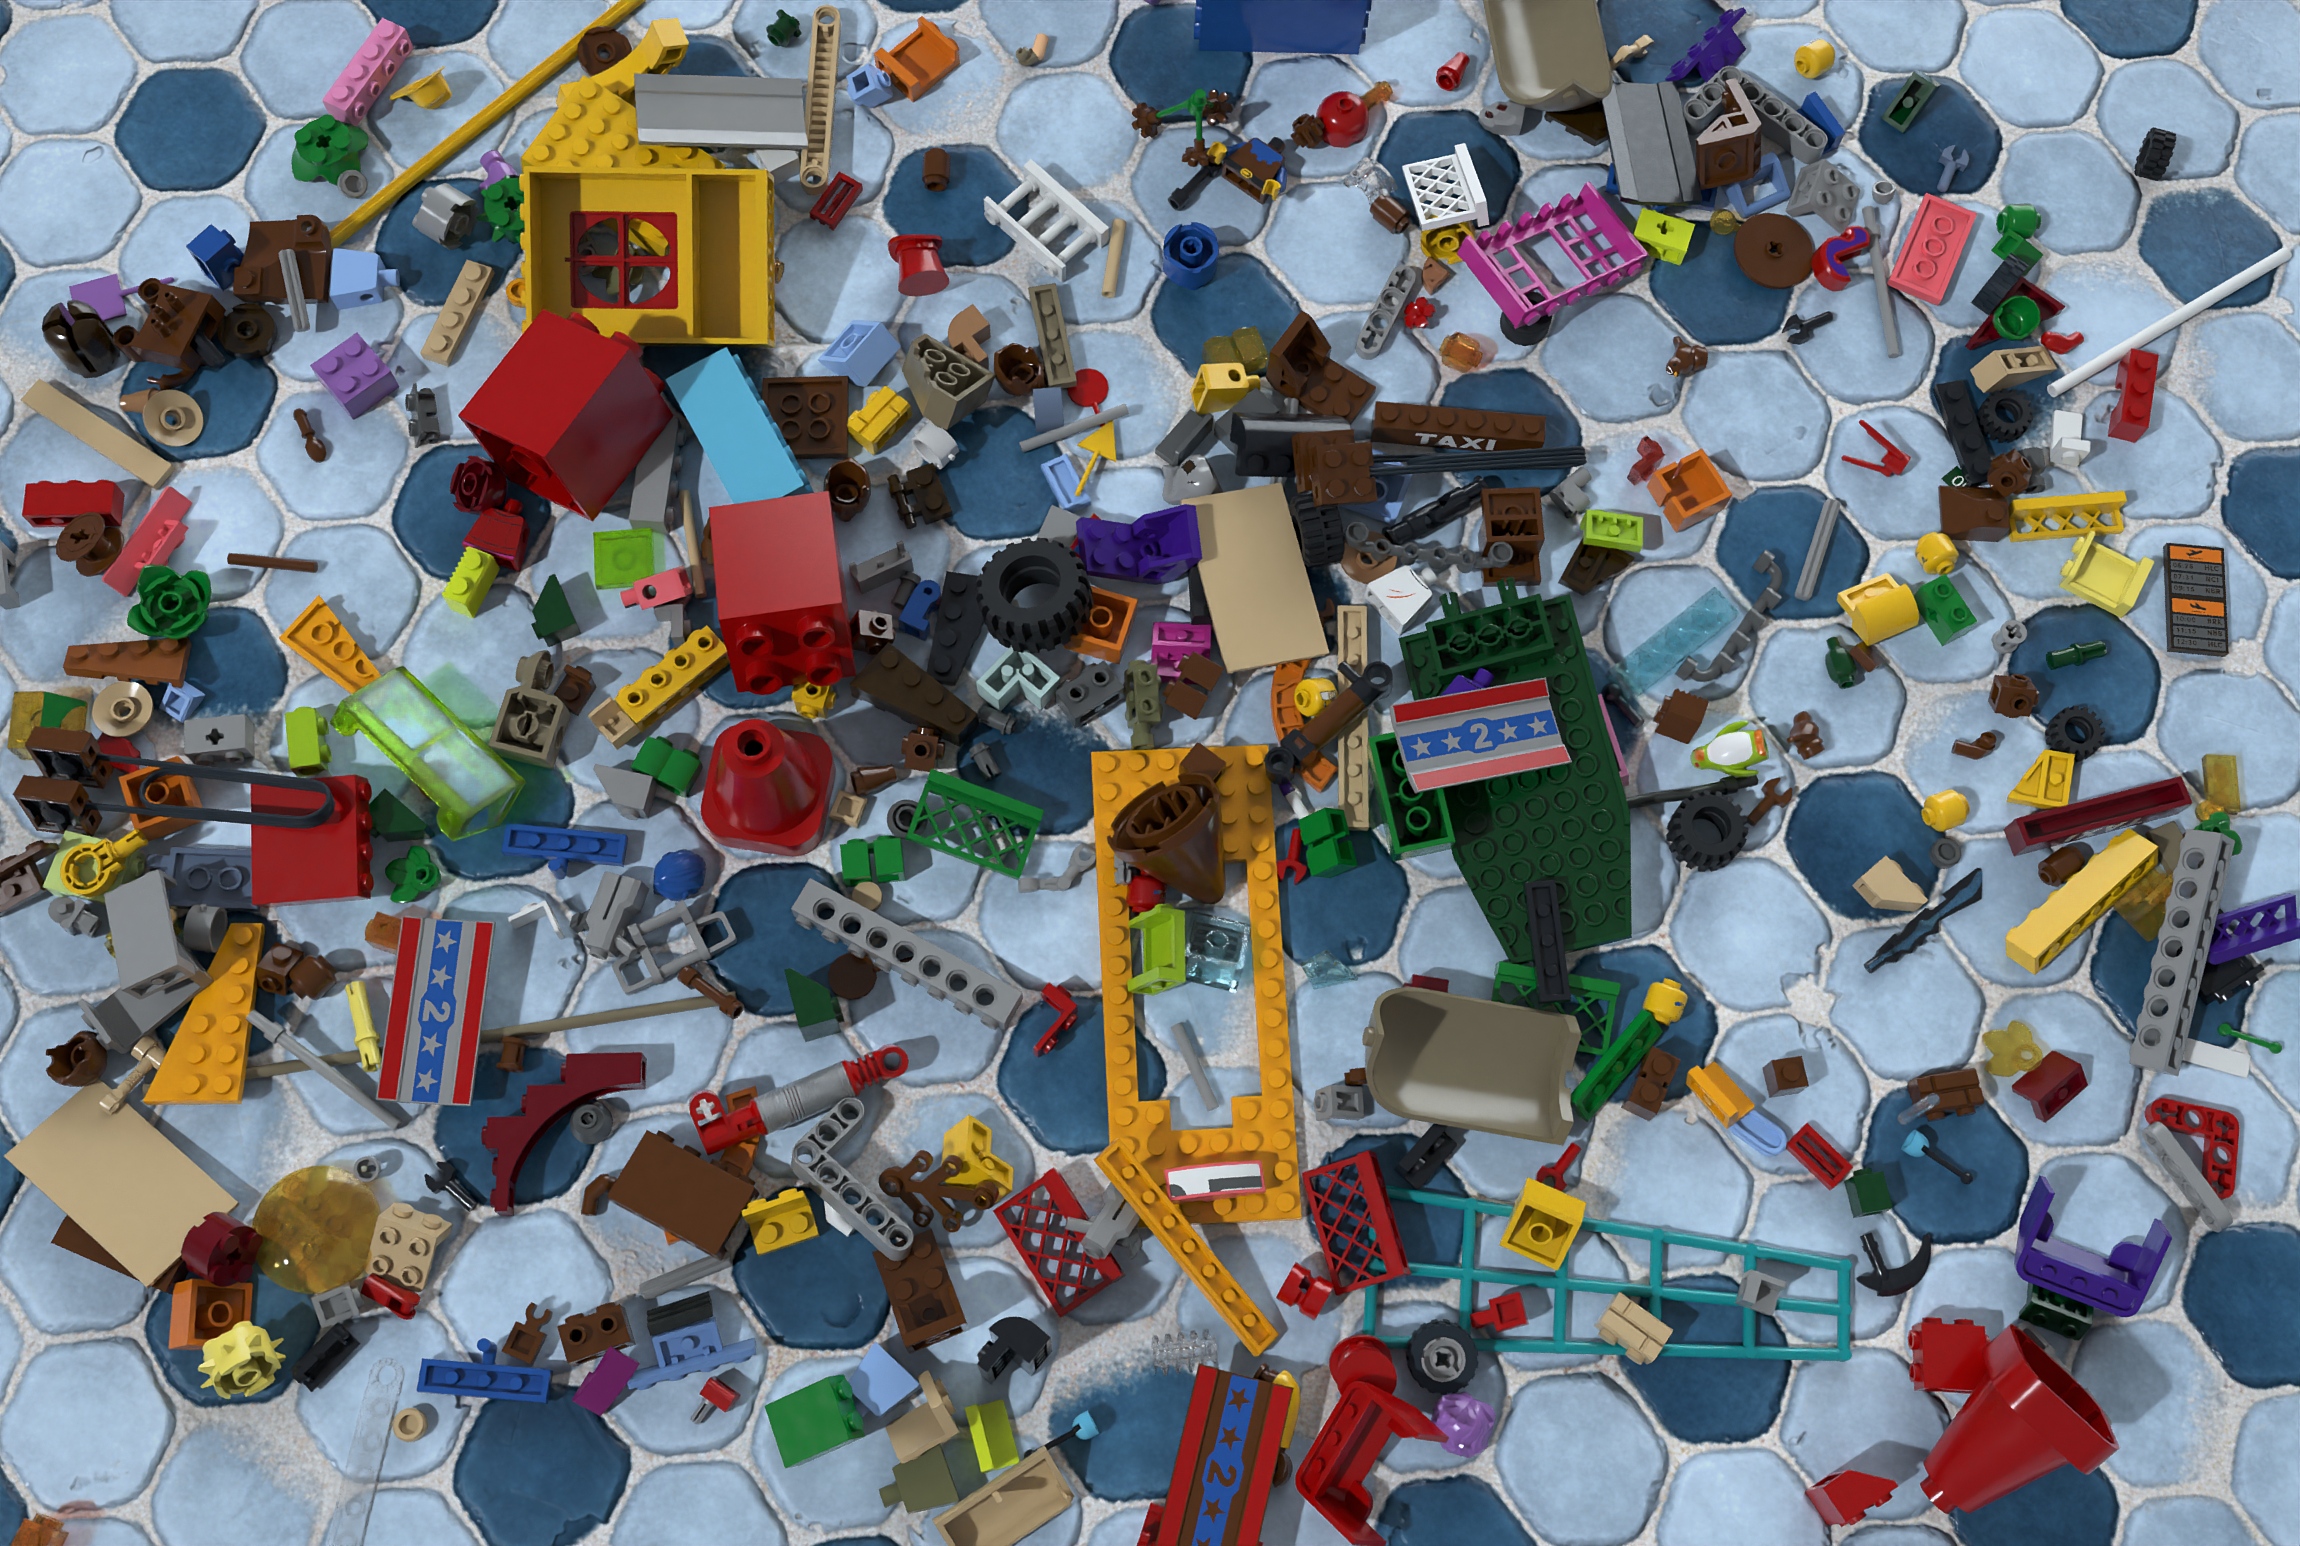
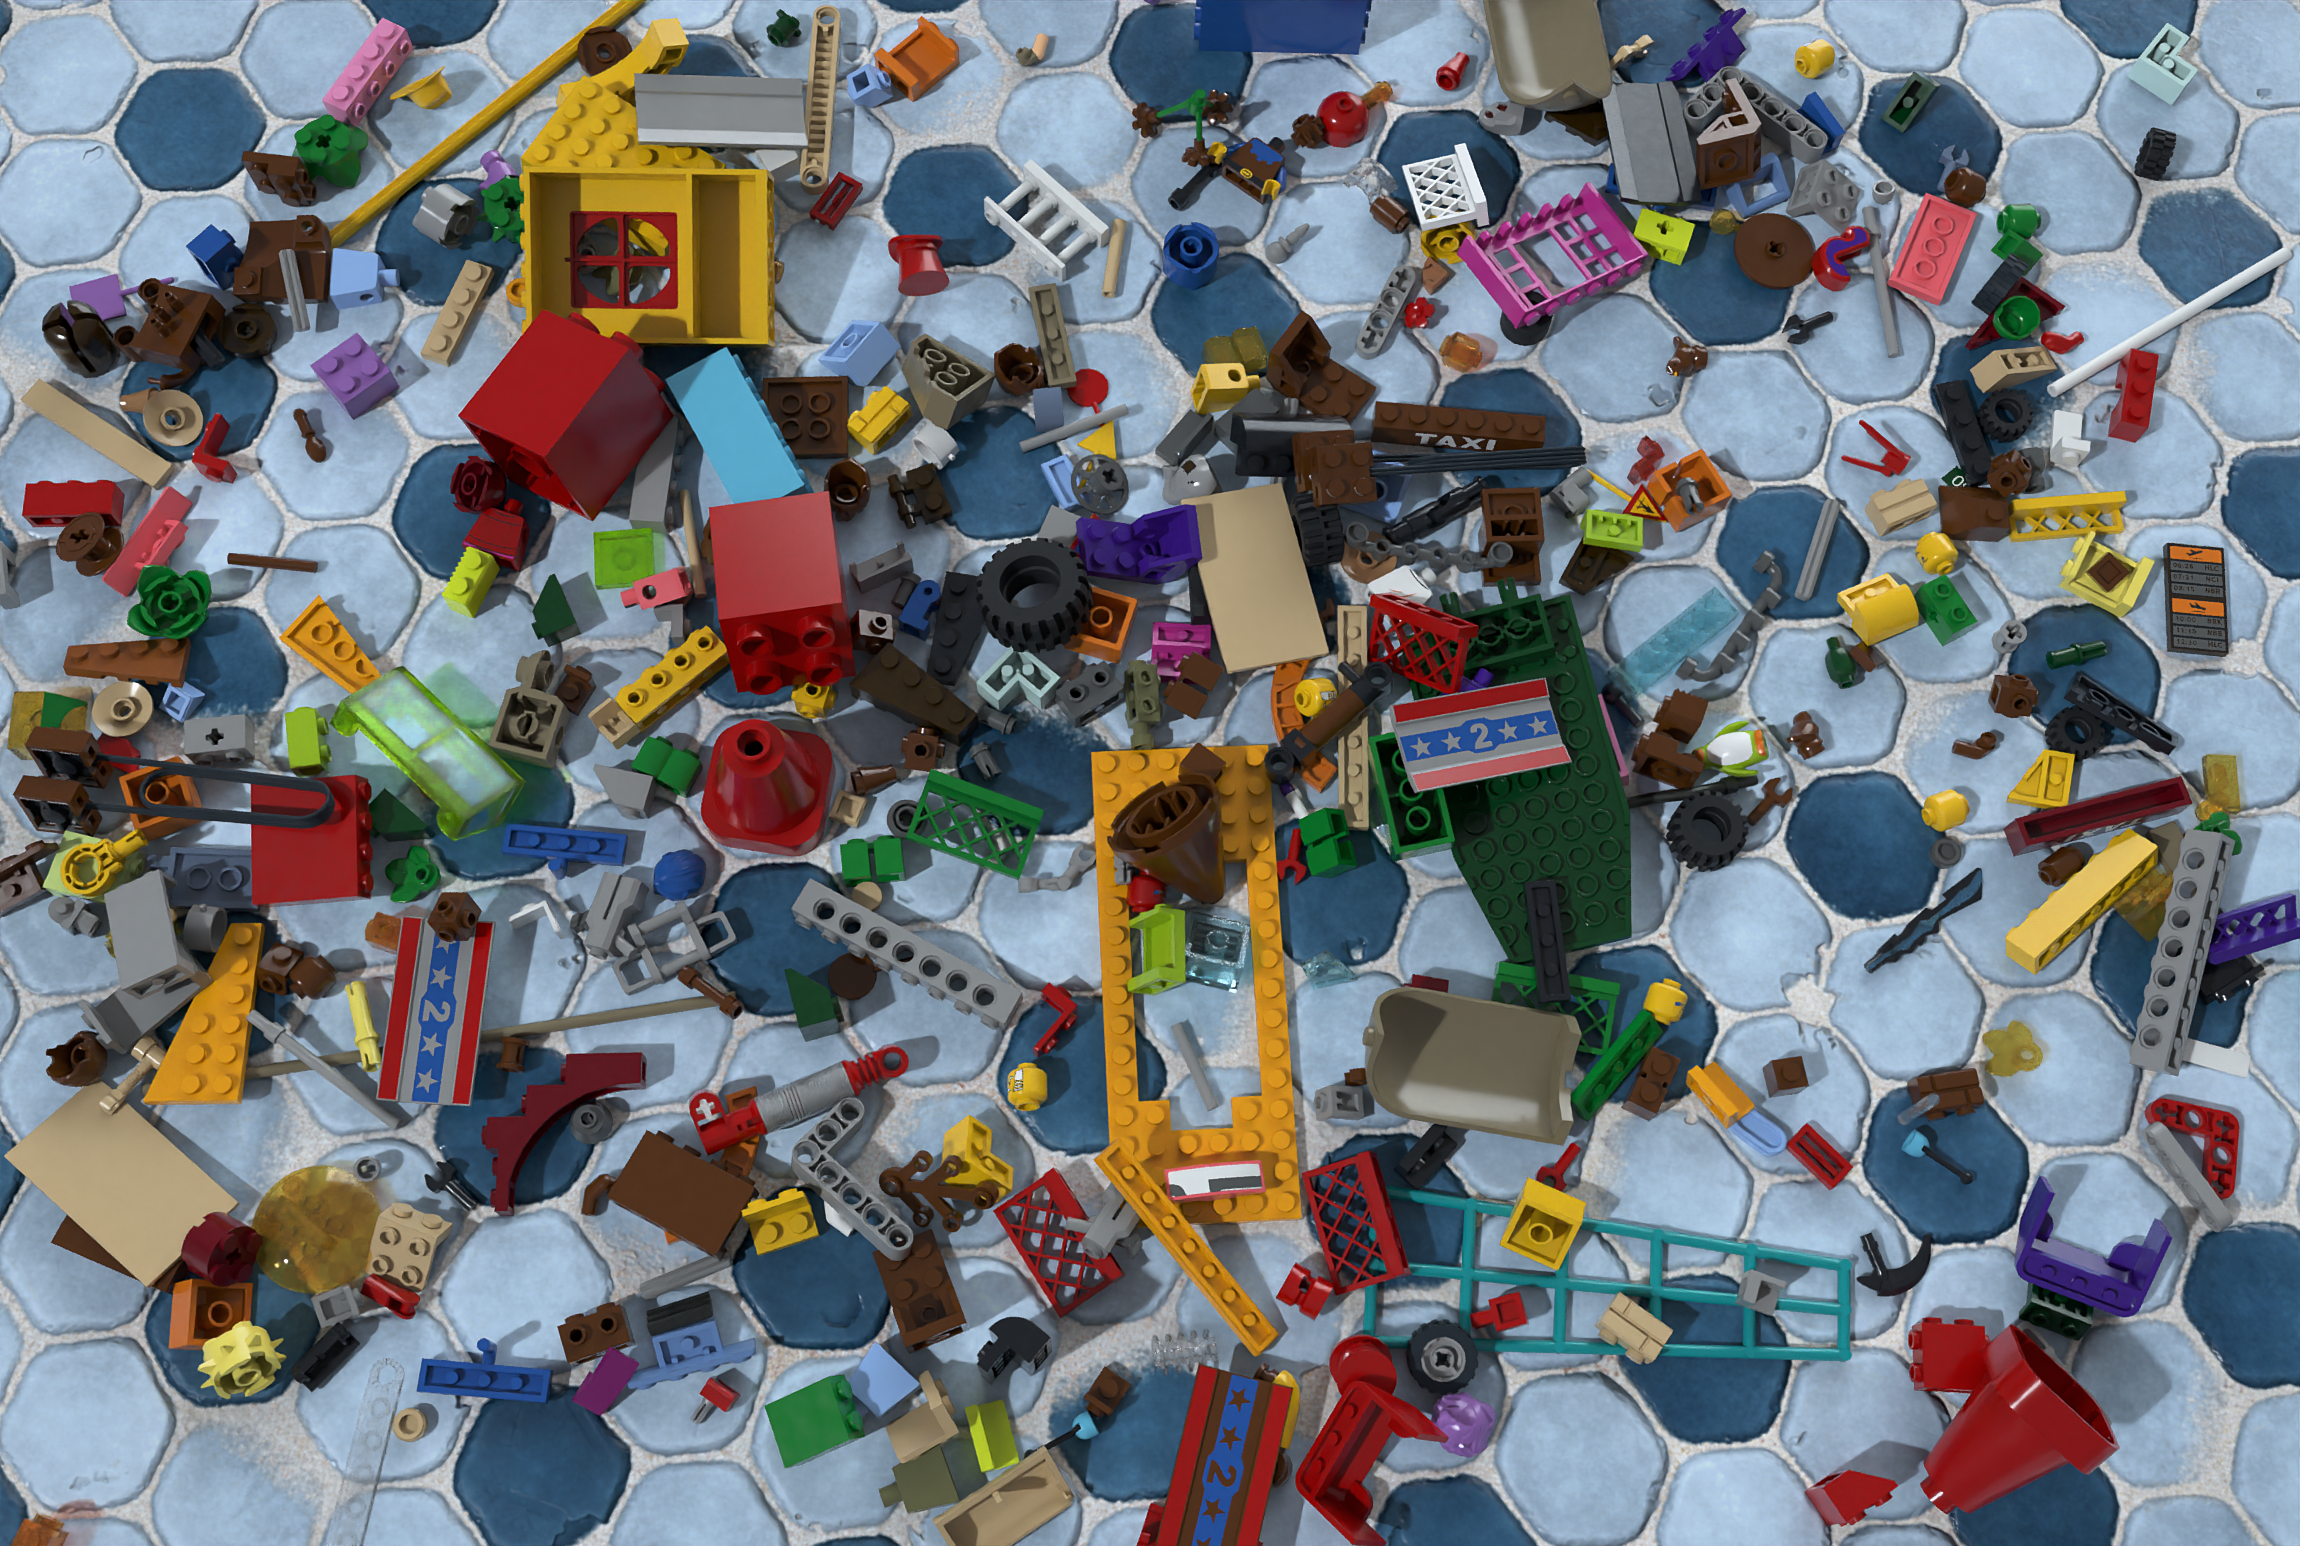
(205, 454): none -> red bracket
(282, 176): none -> reddish brown plate
(352, 184): light grey tile -> none
(420, 426): dark grey hinge -> none
(454, 916): none -> reddish brown brick
(527, 1340): reddish brown plate -> none
(936, 169): reddish brown brick -> none
(967, 332): medium nougat brick -> none
(1027, 1087): none -> yellow head
(1102, 481): none -> dark grey wheel
(1106, 1393): none -> reddish brown bracket
(1277, 251): none -> light grey bar
(1420, 618): none -> red fence
(1639, 505): none -> piece
(1658, 759): none -> reddish brown plate
(1688, 491): none -> dark grey pin
(1868, 1193): dark green brick -> none
(1888, 888): tan slope -> none
(1900, 506): none -> tan brick
(1965, 187): none -> reddish brown head
(2051, 1085): dark red panel -> none
(2107, 572): none -> reddish brown plate
(2108, 707): none -> black wing
(2160, 67): none -> light aqua brick
(2225, 1029): green hinge -> none

